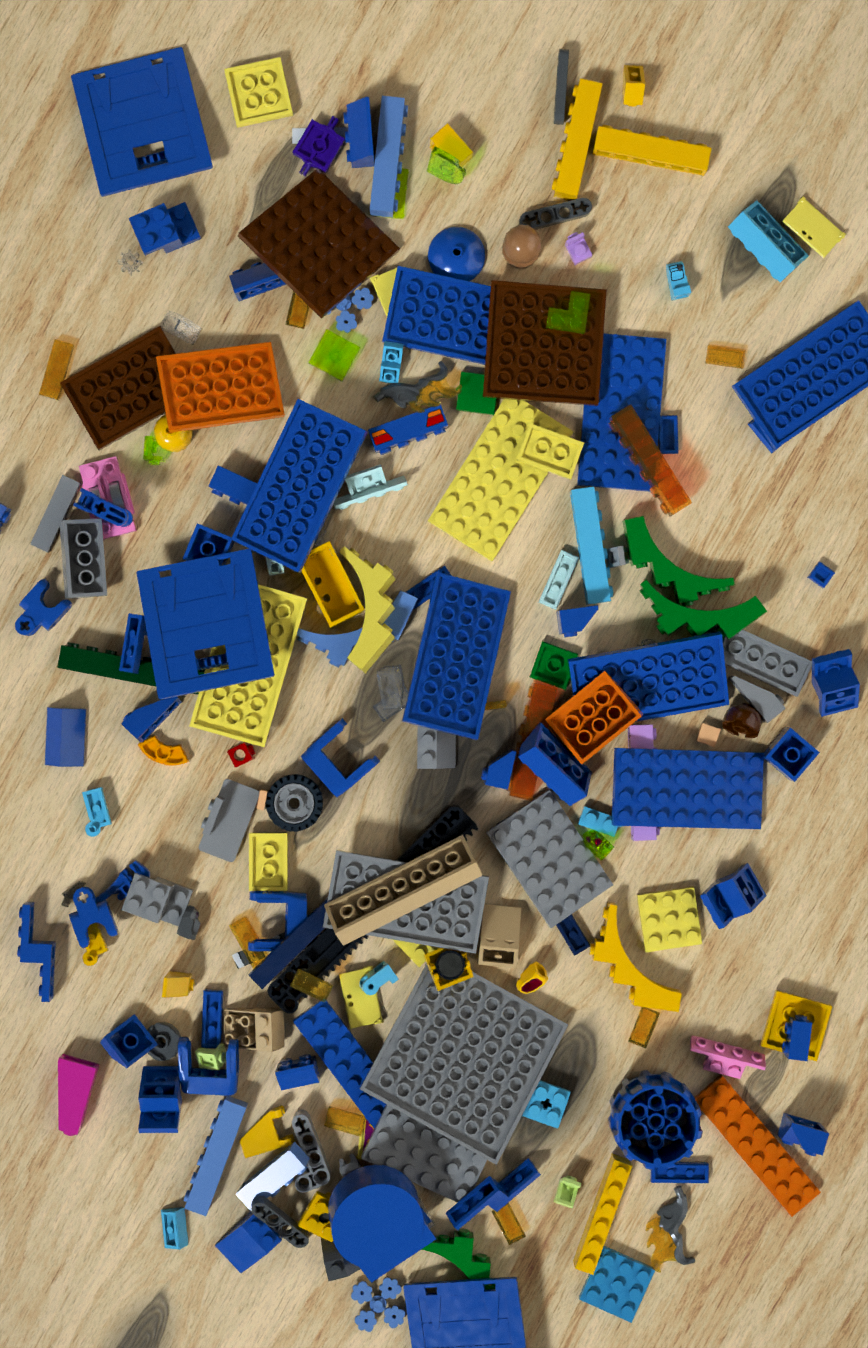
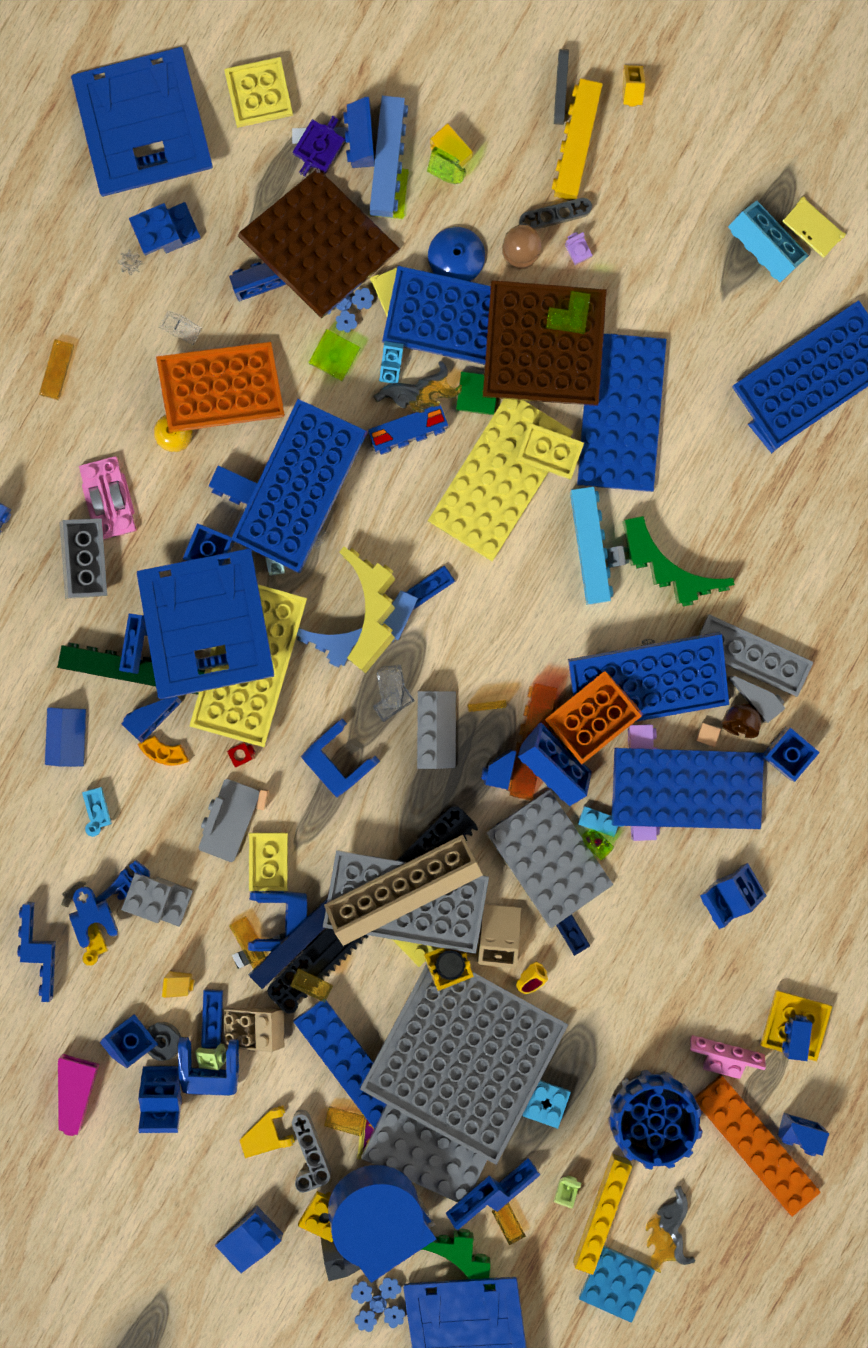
(37, 613): blue piece -> none
(55, 512): light grey tile -> none
(114, 514): blue piece -> none
(120, 389): reddish brown plate -> none
(150, 448): clear neon green bracket -> none
(174, 1228): medium azure slope -> none
(189, 923): dark grey rock -> none
(215, 1156): medium blue brick -> none
(274, 1175): brick -> none
(278, 1223): dark grey beam -> none
(294, 787): wheel -> none
(297, 312): clear yellow tile -> none
(297, 1072): blue slope -> none
(344, 600): yellow piece -> none
(347, 1168): light grey tile -> none
(365, 1007): light yellow door -> none
(368, 484): light aqua bracket -> none
(376, 978): medium azure leg -> none
(456, 656): blue plate -> none
(552, 665): green tile -> none
(558, 579): light aqua tile -> none
(574, 620): blue slope -> none
(644, 991): yellow arch -> none
(644, 1027): clear yellow tile -> none
(649, 460): clear orange brick -> none
(651, 150): yellow brick -> none
(668, 434): blue tile -> none
(669, 919): light yellow plate -> none
(677, 280): medium azure leg -> none
(682, 1173): blue tile -> none
(699, 622): green arch -> none
(725, 356): clear yellow tile -> none
(821, 575): blue tile -> none
(835, 682): blue bracket -> none

